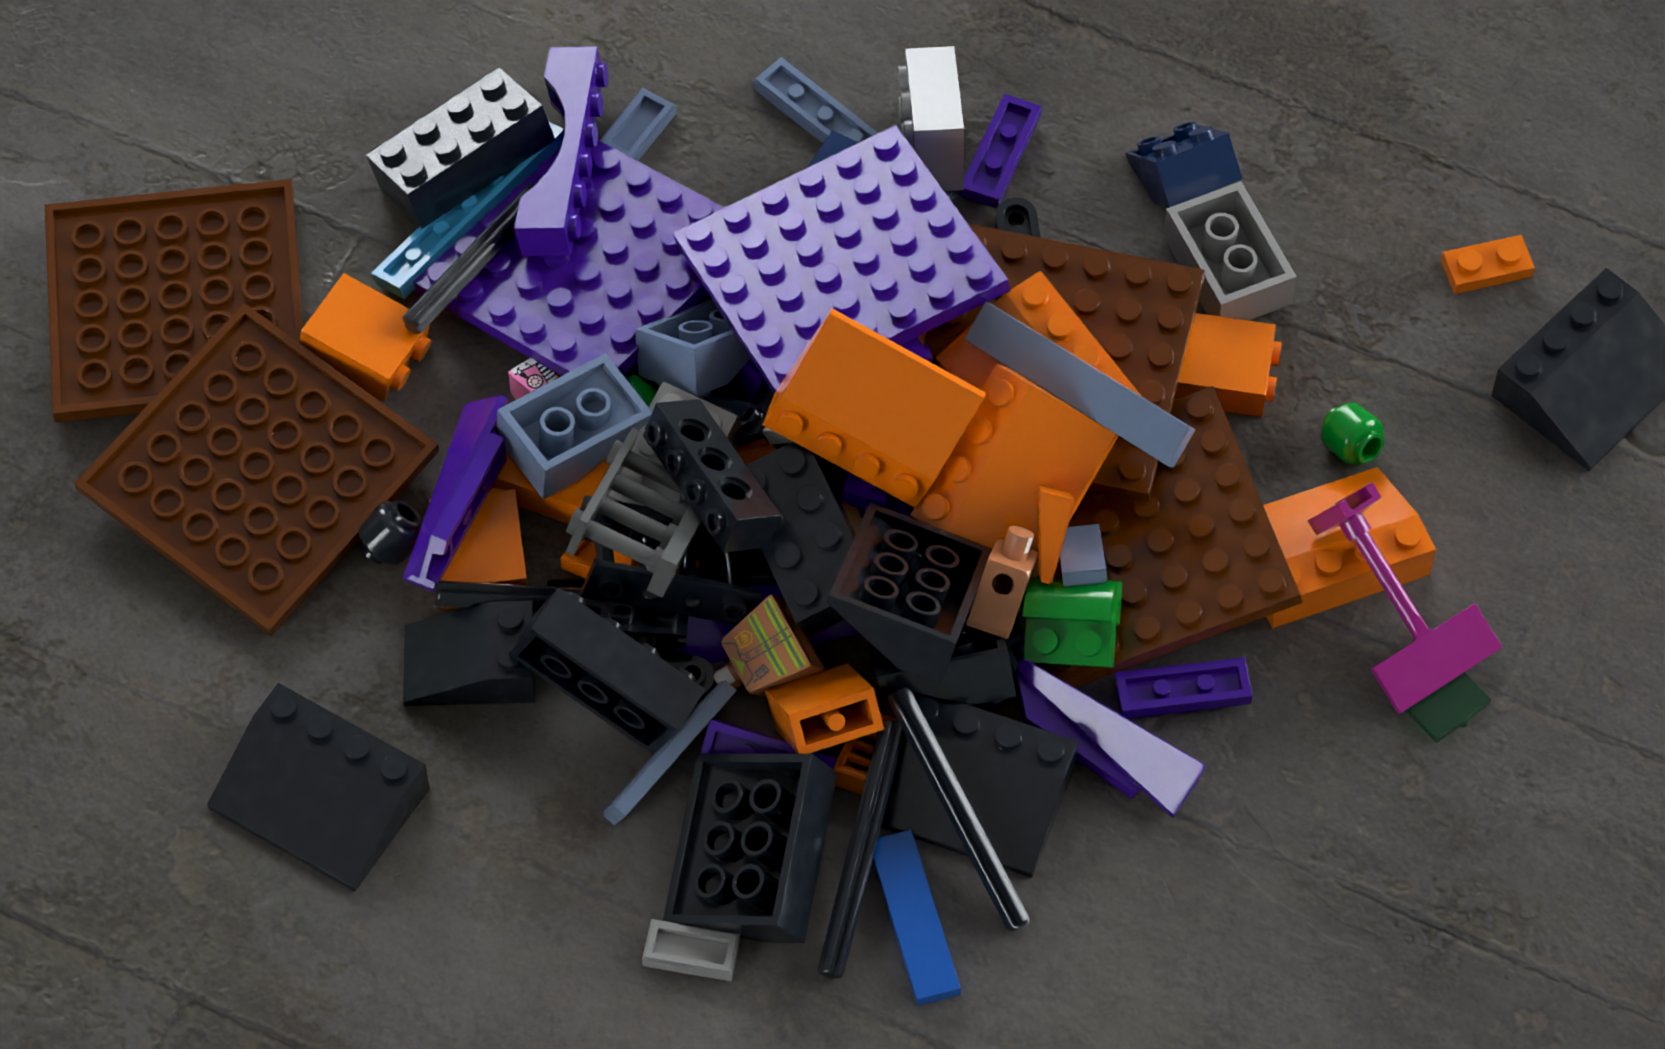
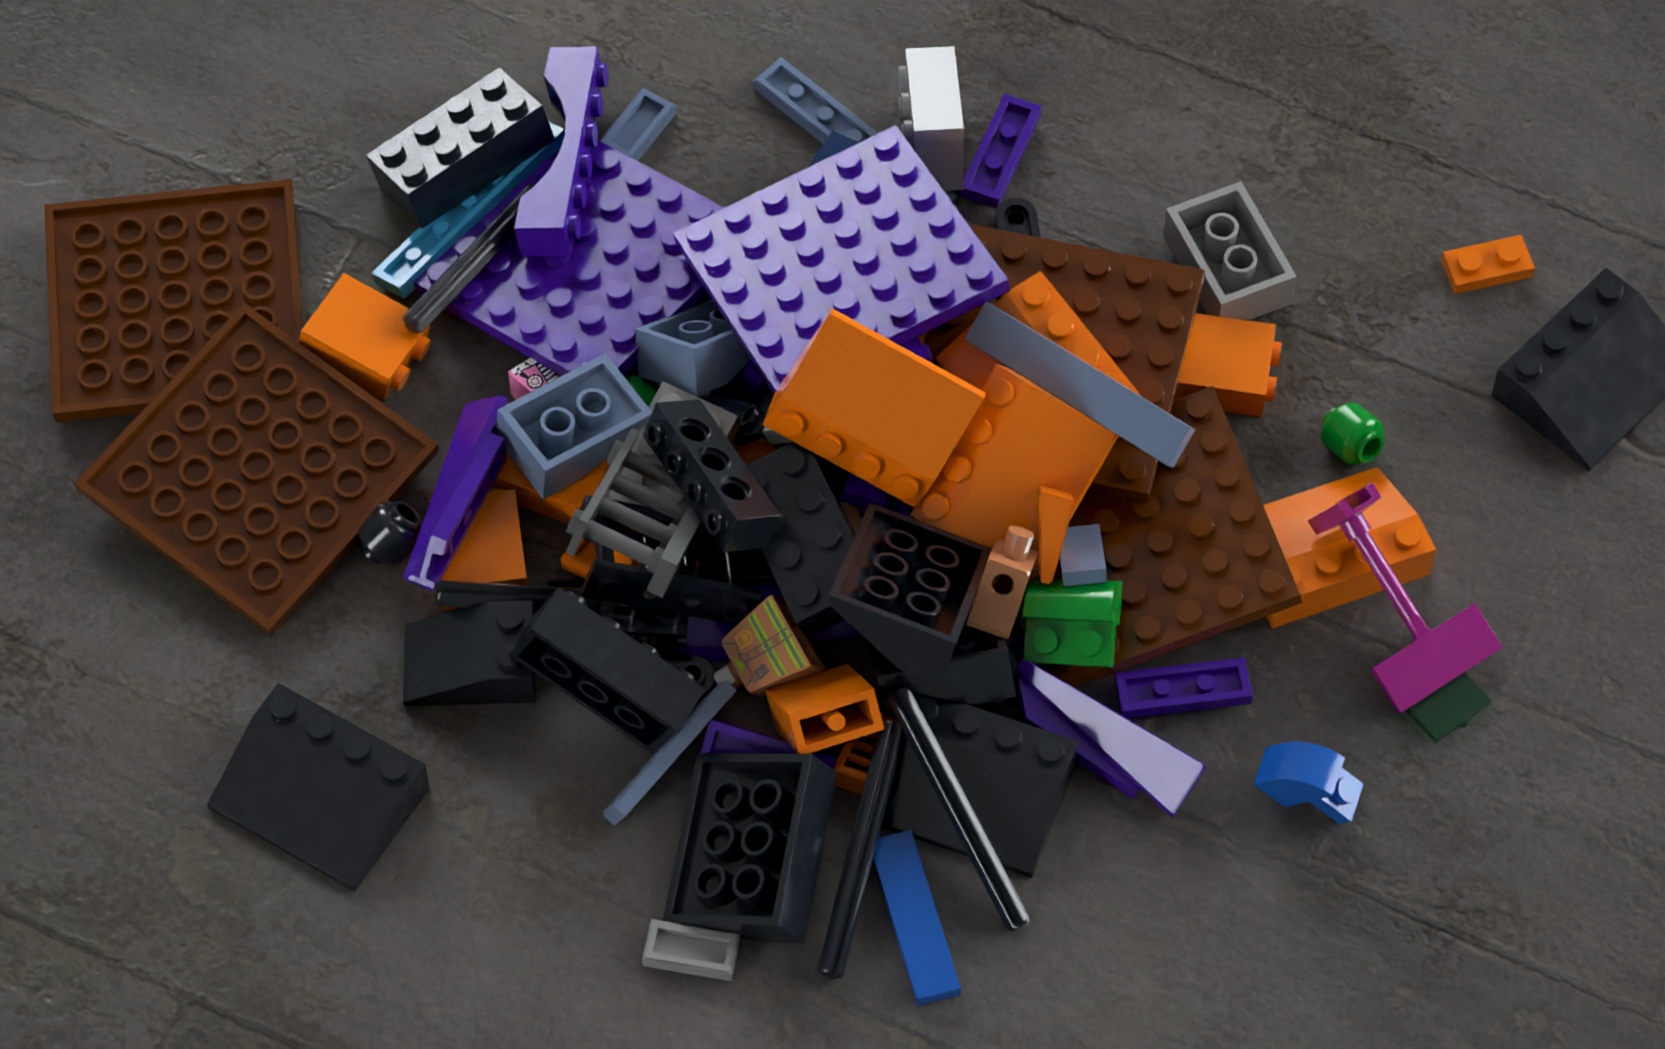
(1185, 163): dark blue slope -> none
(1309, 773): none -> blue brick

